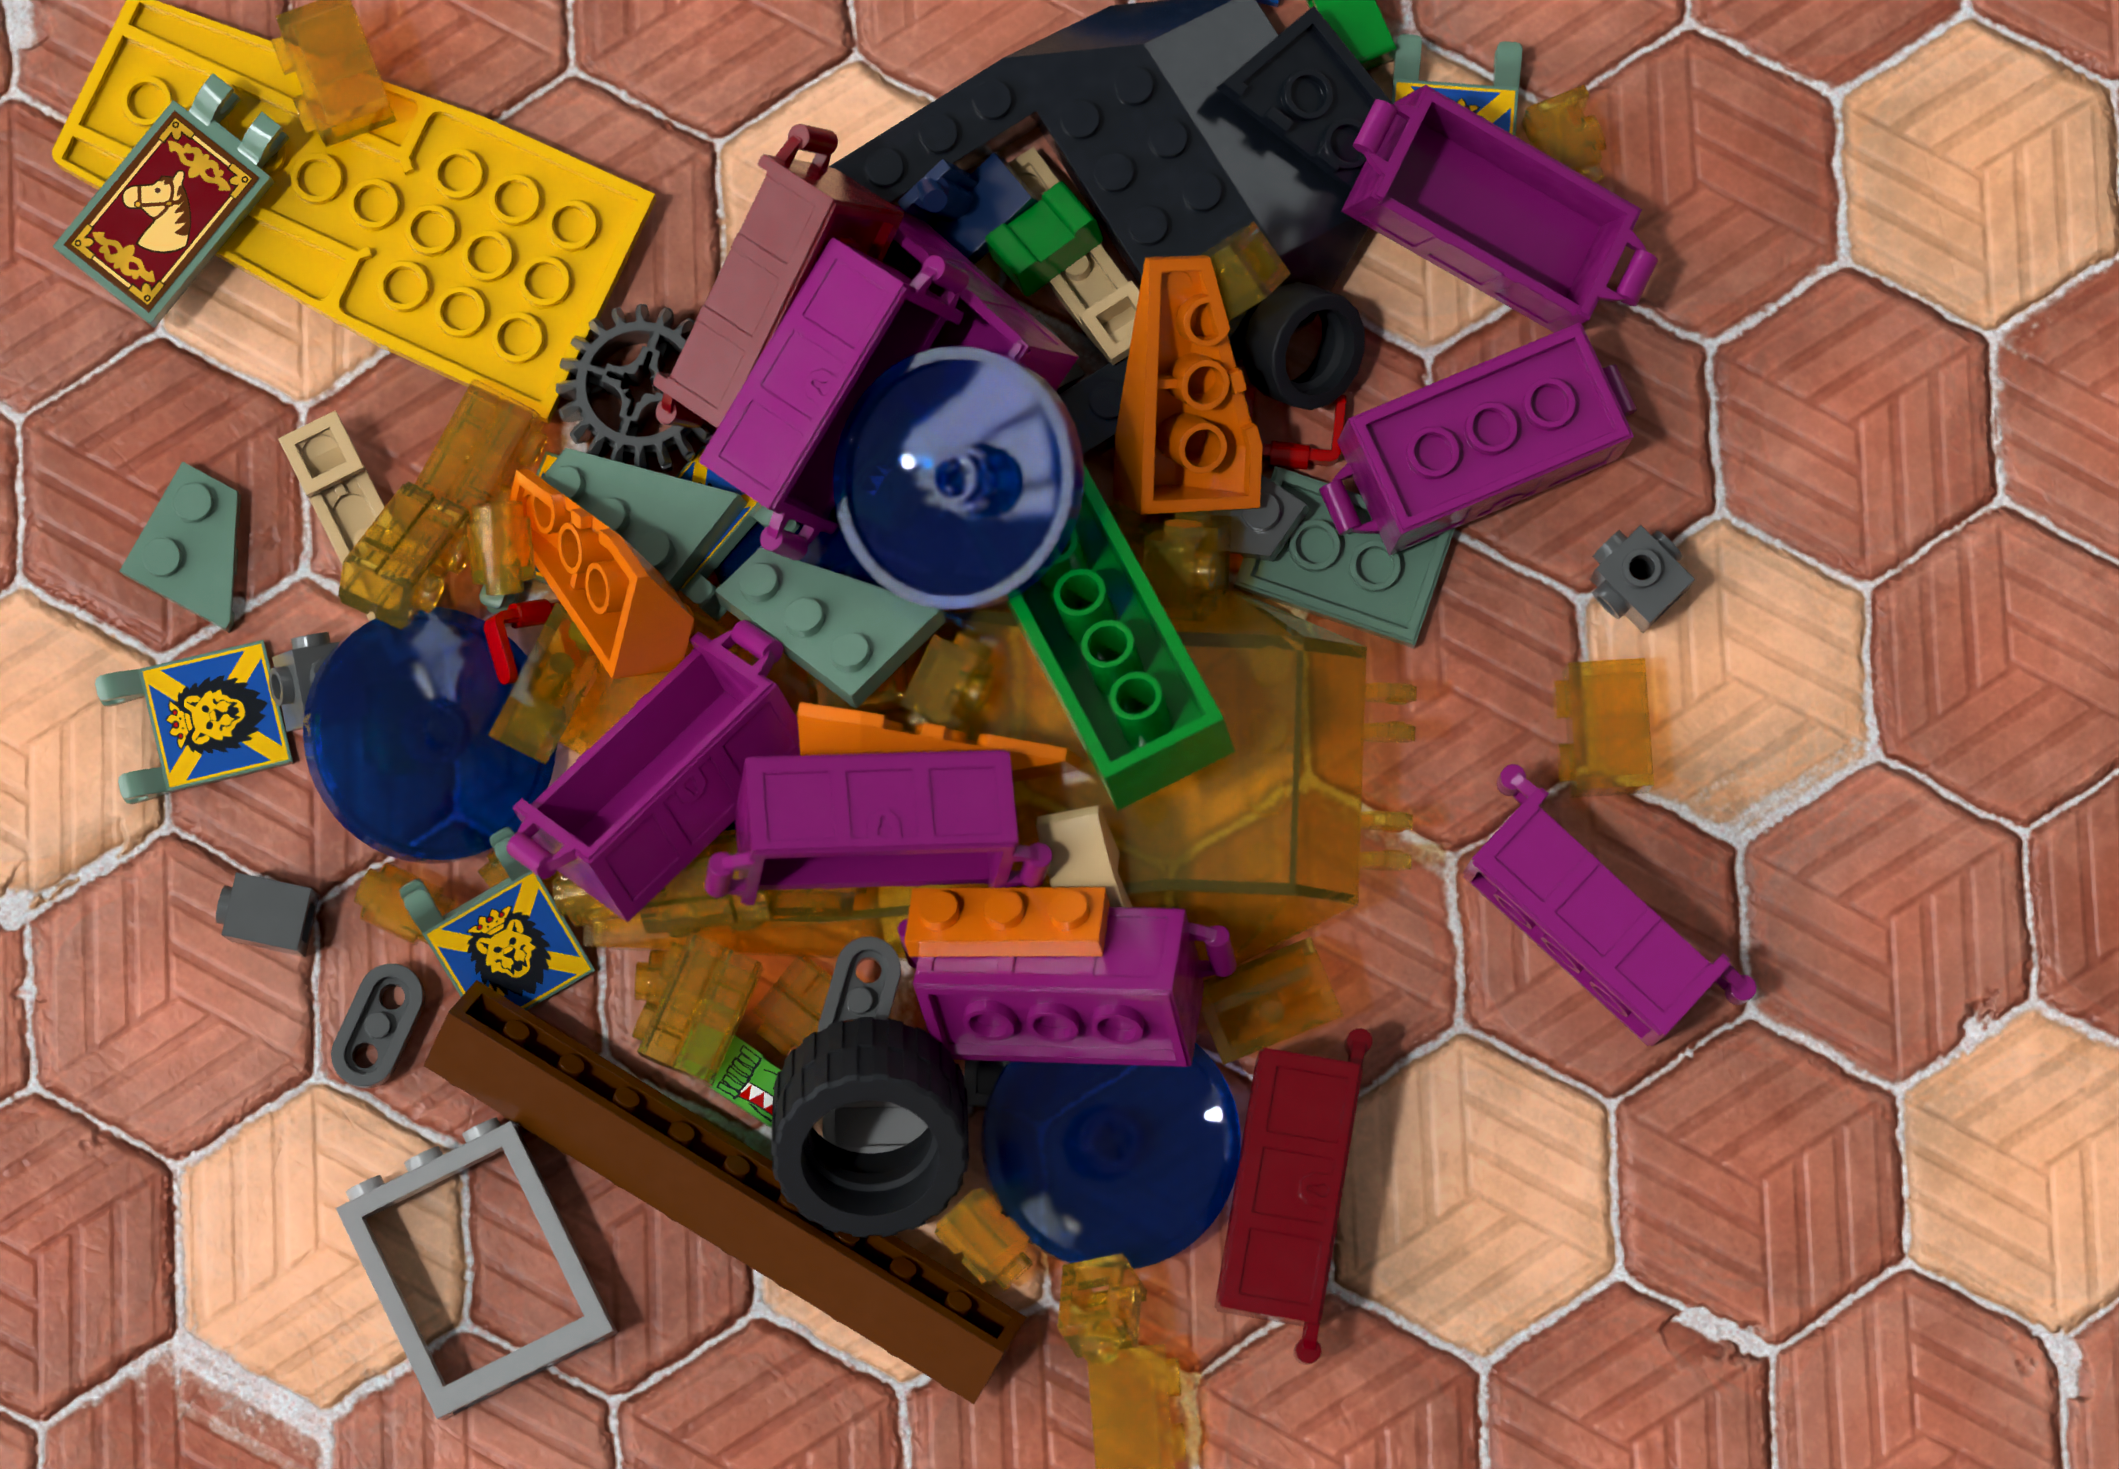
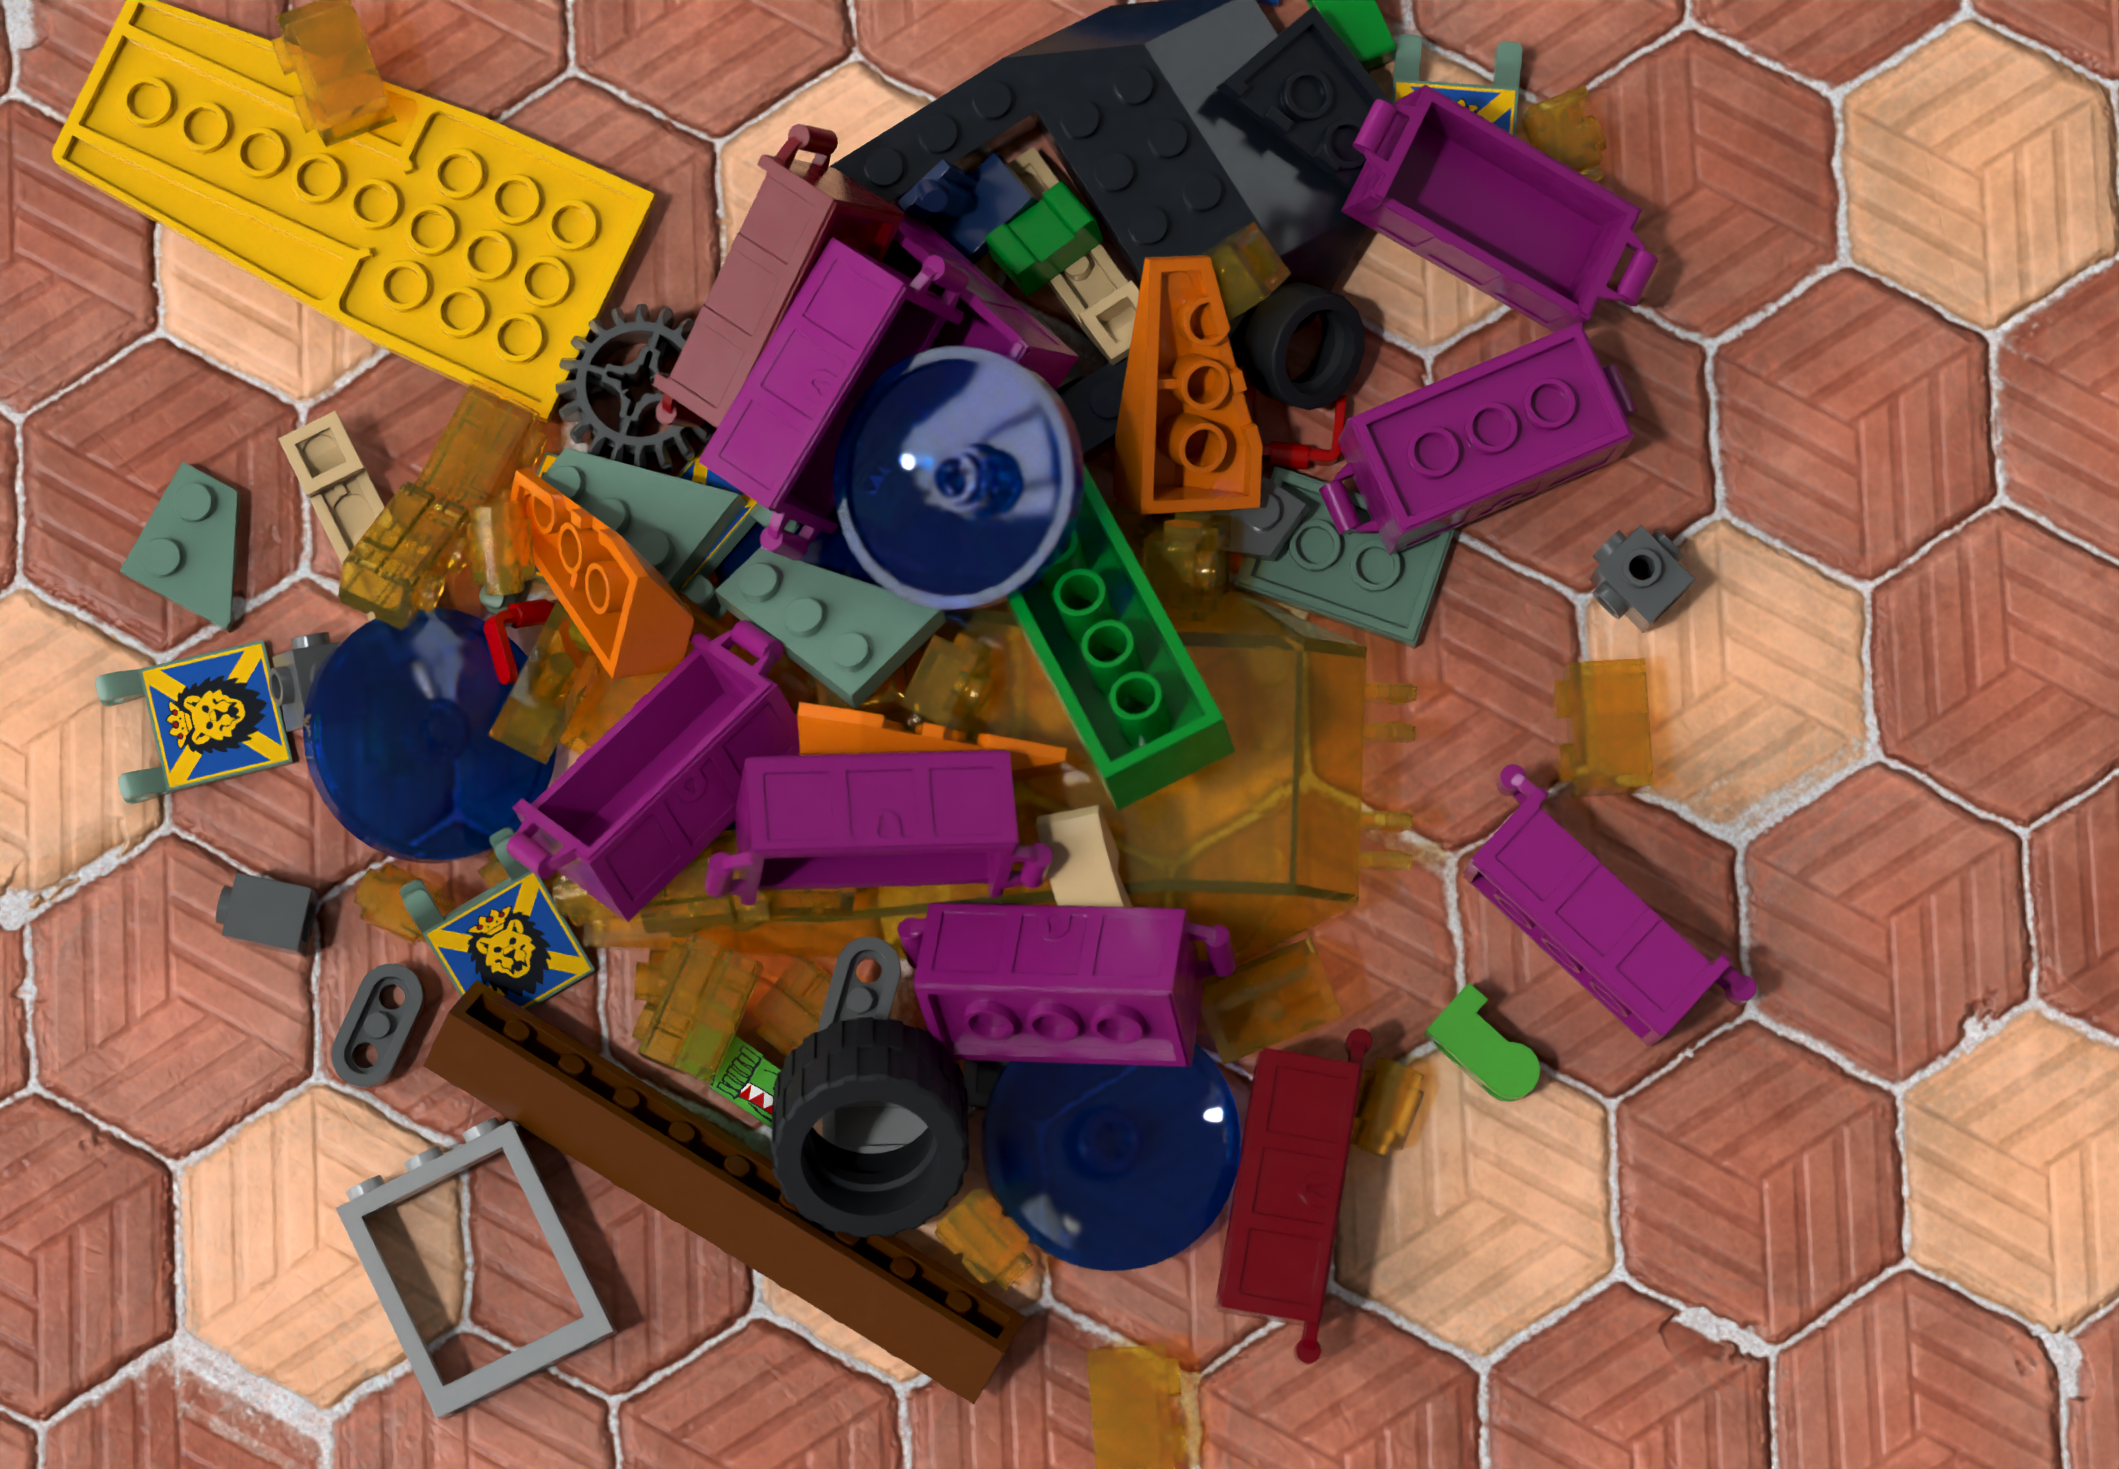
(172, 202): tile -> none
(1007, 922): orange plate -> none
(1104, 1320): clear yellow brick -> none
(1386, 1107): none -> clear yellow brick
(1498, 1066): none -> bright green leg

